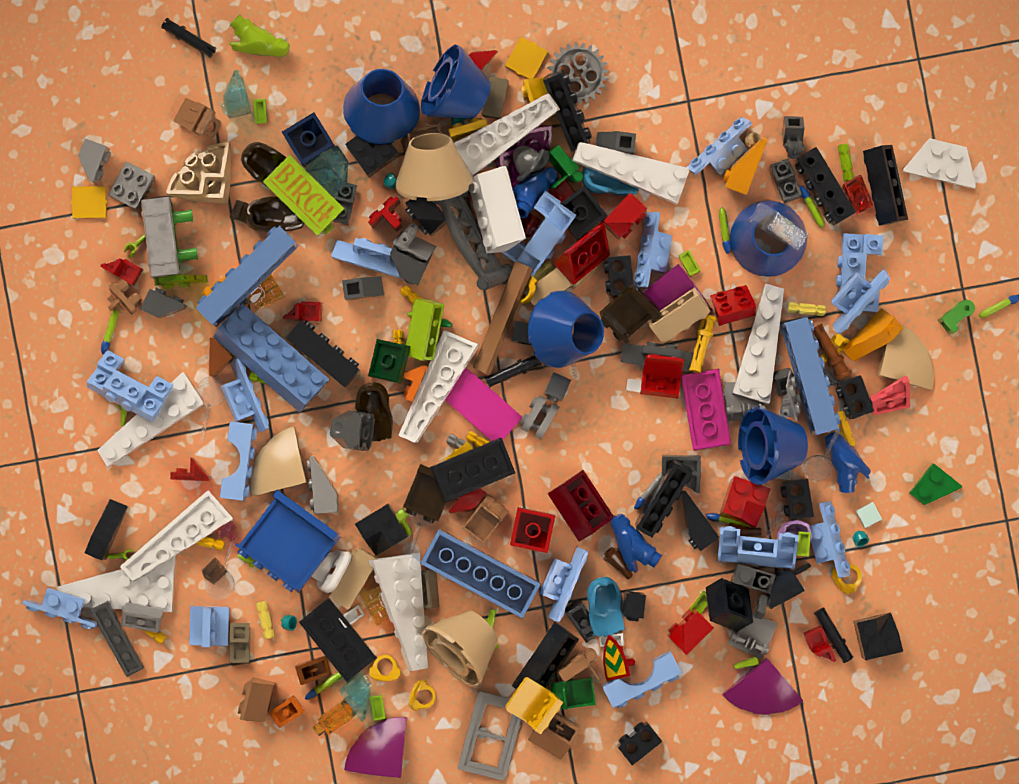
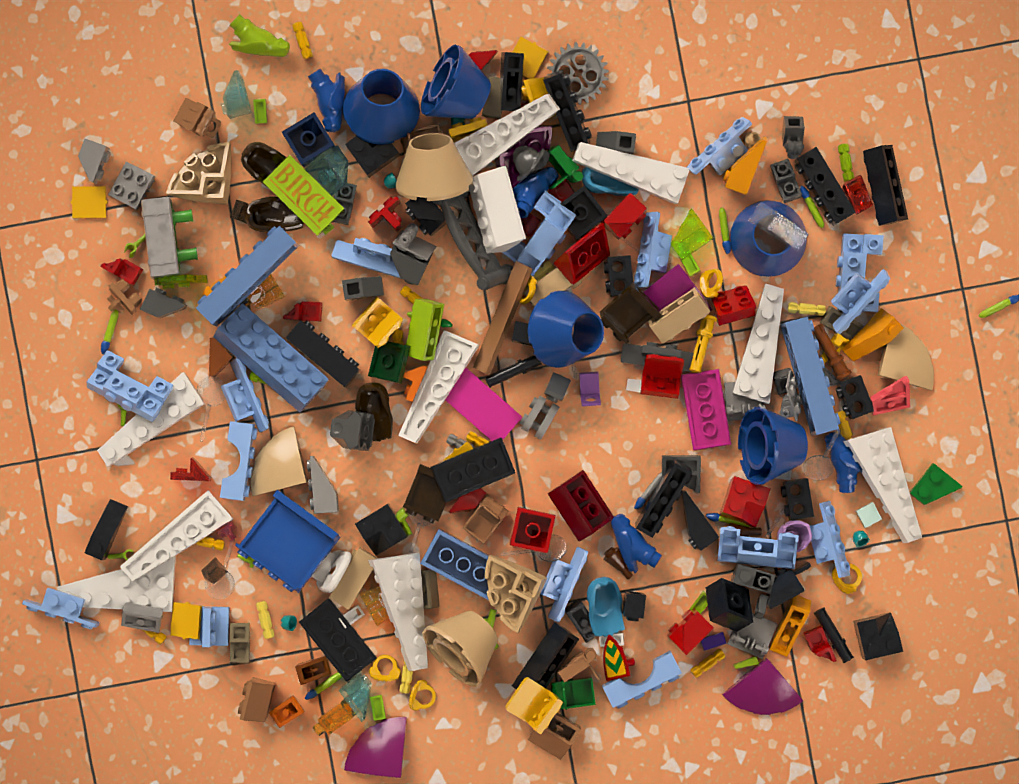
(117, 638): dark grey tile -> none
(181, 33): black pin -> none
(186, 620): none -> yellow piece
(302, 40): none -> yellow axle
(329, 98): none -> blue animal
(378, 322): none -> yellow bracket
(406, 680): none -> light yellow axle
(475, 730): light grey door -> none
(511, 80): none -> black slope
(512, 590): none -> tan brick
(556, 550): none -> clear piece
(589, 388): none -> medium lavender bracket
(642, 746): black brick -> none
(691, 236): none -> clear neon green wing
(704, 283): none -> yellow piece
(708, 663): none -> yellow axle
(713, 641): none -> dark purple piece
(790, 625): none -> light orange slope
(803, 544): lime piece -> none
(832, 315): none -> dark tan slope
(886, 478): none -> white wing
(942, 163): white wing -> none
(956, 314): bright green leg -> none

